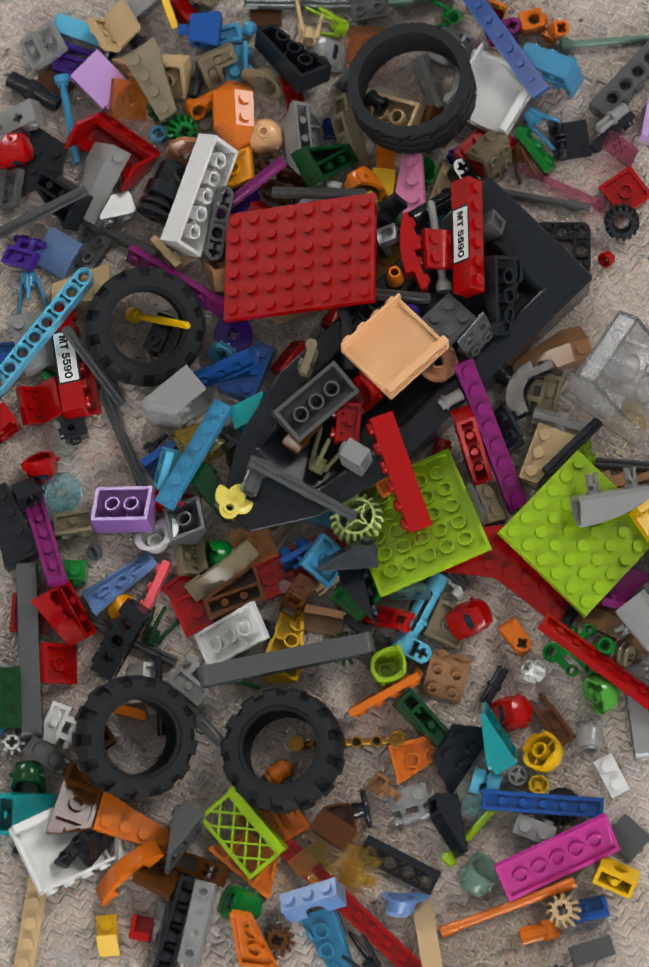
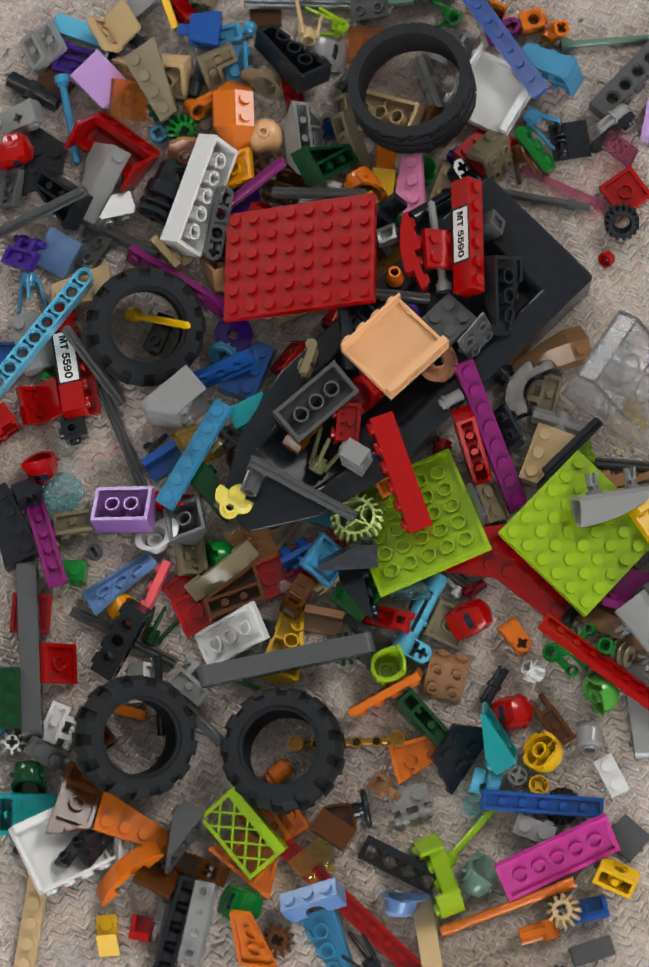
(65, 613): red wedge -> none
(166, 463): medium azure panel -> none
(354, 866): clear yellow plate -> none
(376, 101): black bush -> none
(447, 818): black slope -> none
(451, 900): none -> lime wedge
(470, 590): none -> dark red arm
(576, 239): black beam -> none

